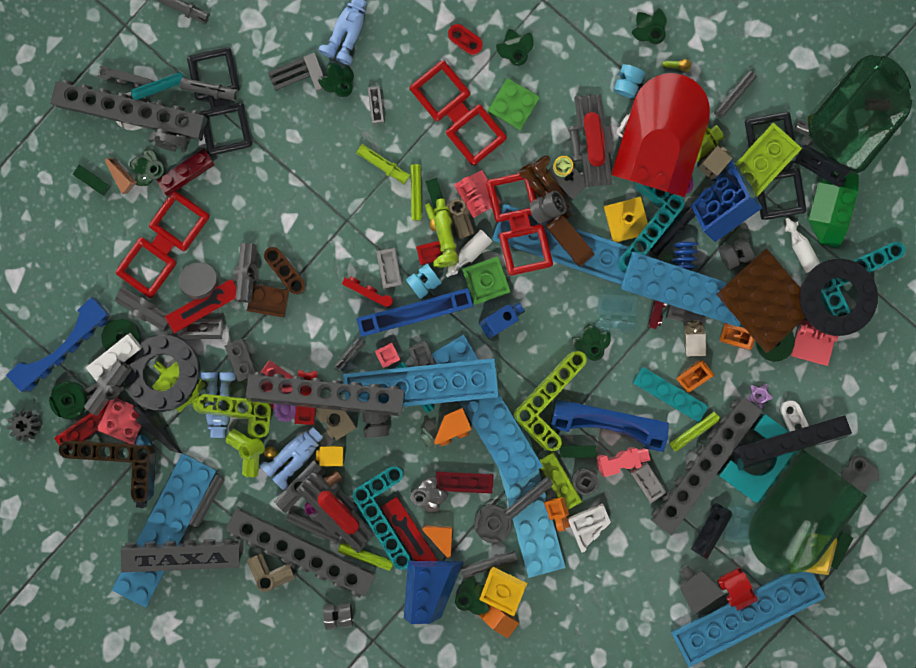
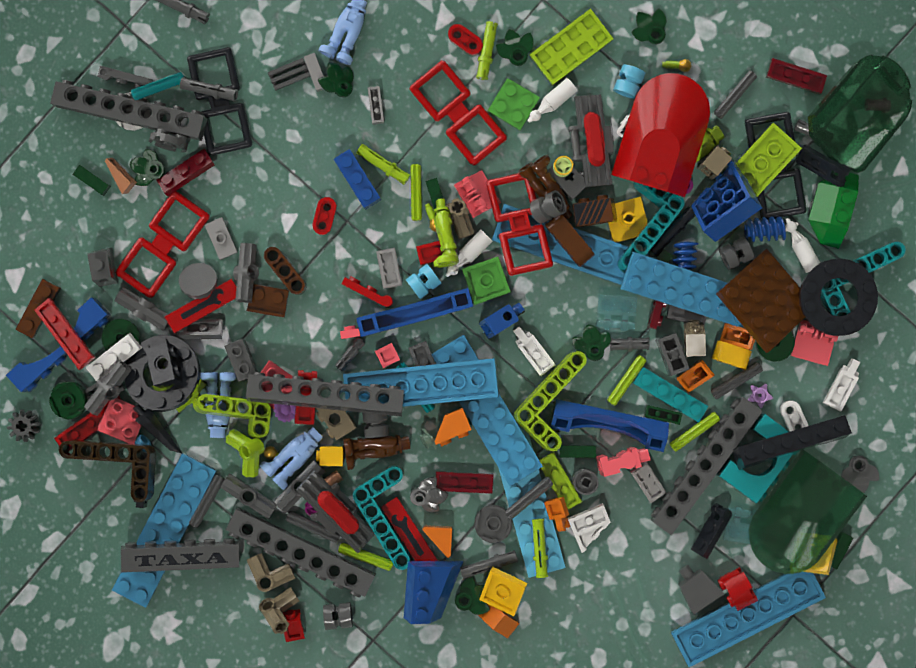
(30, 320): none -> reddish brown plate
(64, 333): none -> red tile
(102, 267): none -> dark grey torso
(156, 357): none -> black brick
(221, 238): none -> light grey plate
(238, 488): none -> dark grey piece
(273, 610): none -> dark tan piece
(295, 629): none -> red bracket
(324, 216): none -> red plate
(350, 332): none -> coral plate
(357, 179): none -> blue arch
(373, 448): none -> reddish brown piece
(485, 57): none -> lime pin
(533, 351): none -> white hinge
(541, 572): none -> lime pin
(554, 99): none -> white wheel
(571, 47): none -> lime plate
(594, 212): none -> brick
(626, 380): none -> lime axle
(629, 344): none -> dark grey pin
(663, 414): none -> dark green piece
(672, 354): none -> dark grey brick
(731, 354): none -> yellow beam
(736, 381): none -> dark grey axle
(765, 228): none -> blue piece
(796, 76): none -> dark red plate
(842, 386): none -> white hinge

